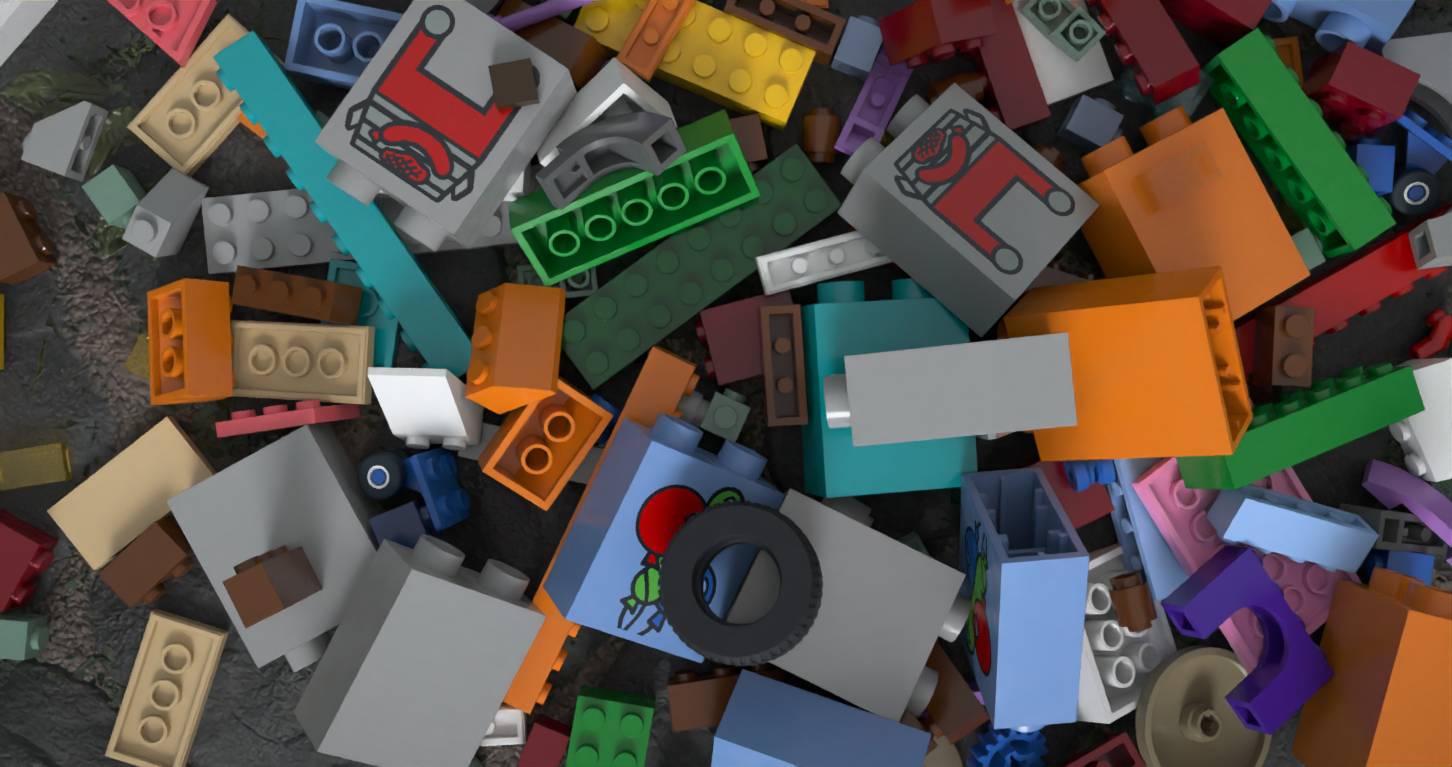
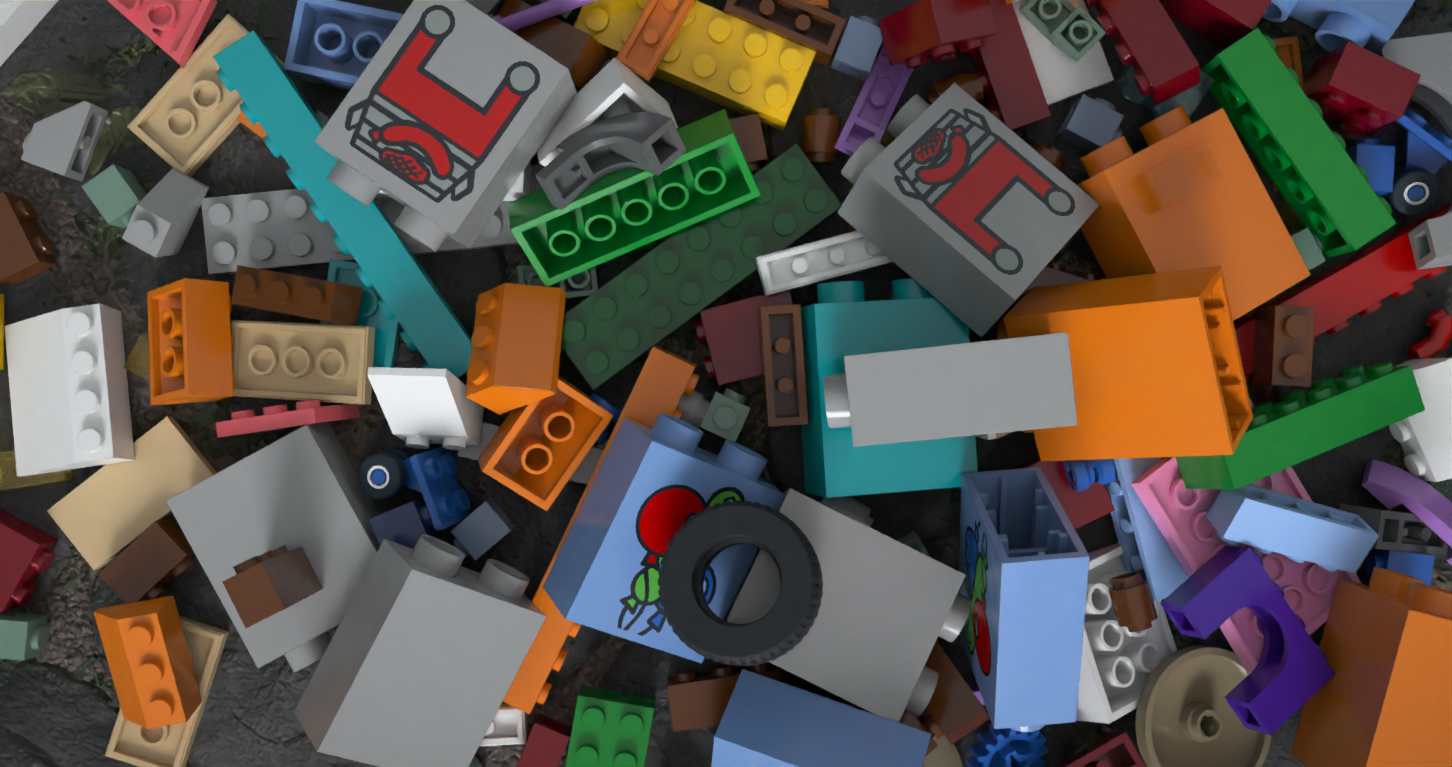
(69, 390): none -> white slope
(149, 661): none -> orange slope
(482, 529): none -> sand blue brick
(513, 84): dark brown tile -> none

